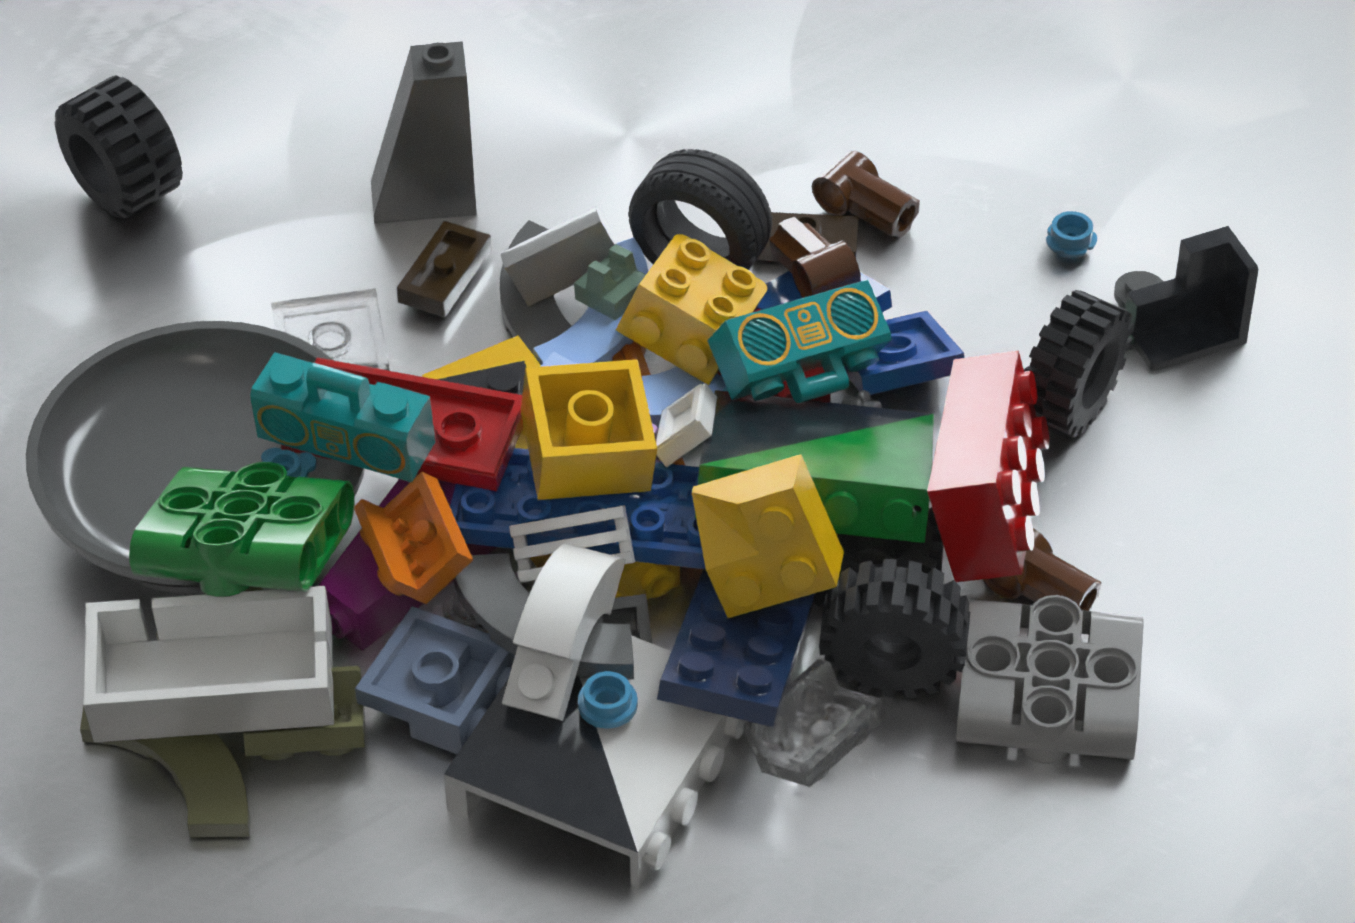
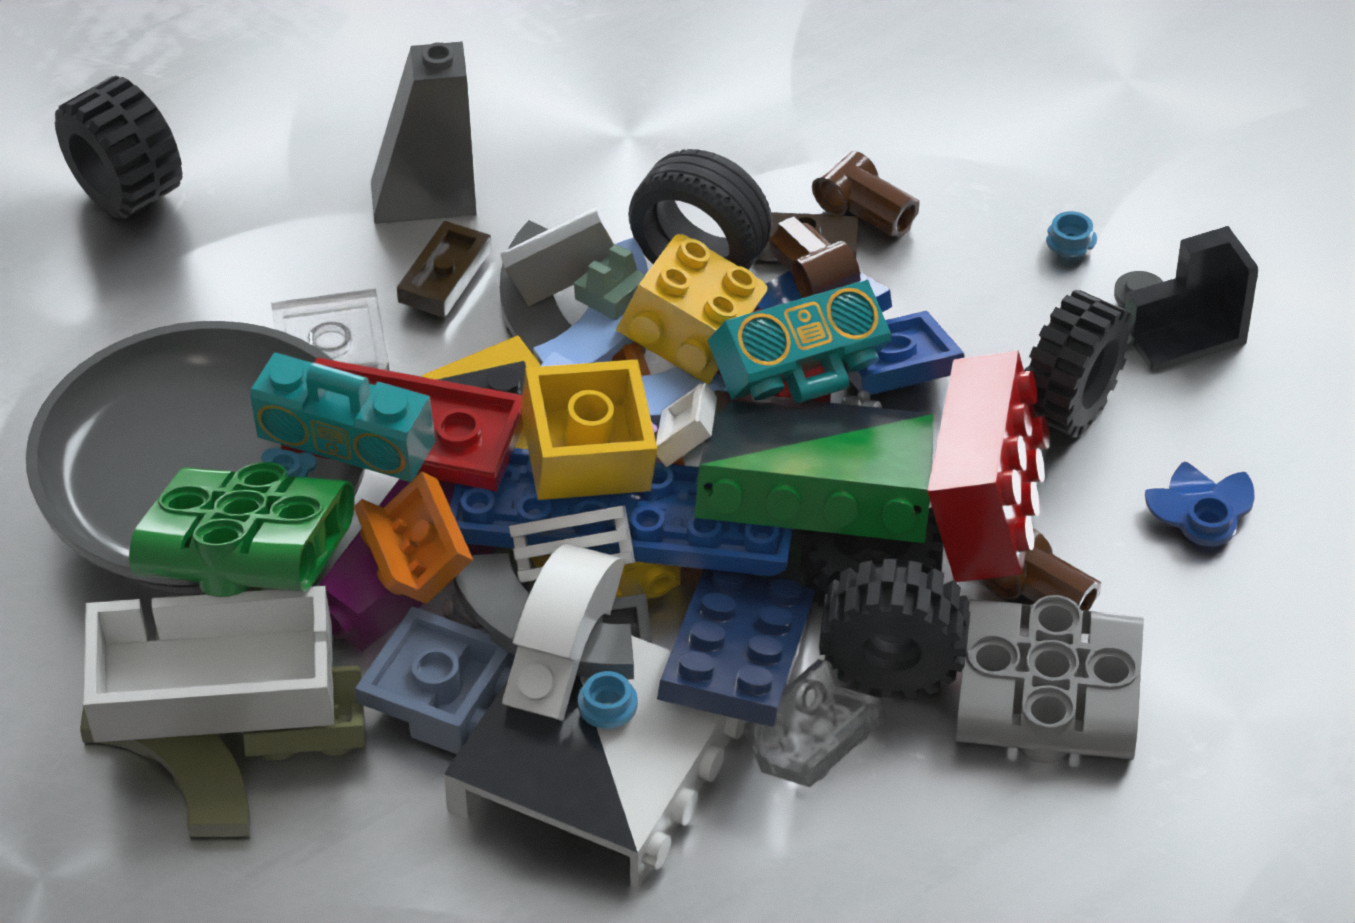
(766, 536): yellow slope -> none
(1200, 506): none -> blue plate

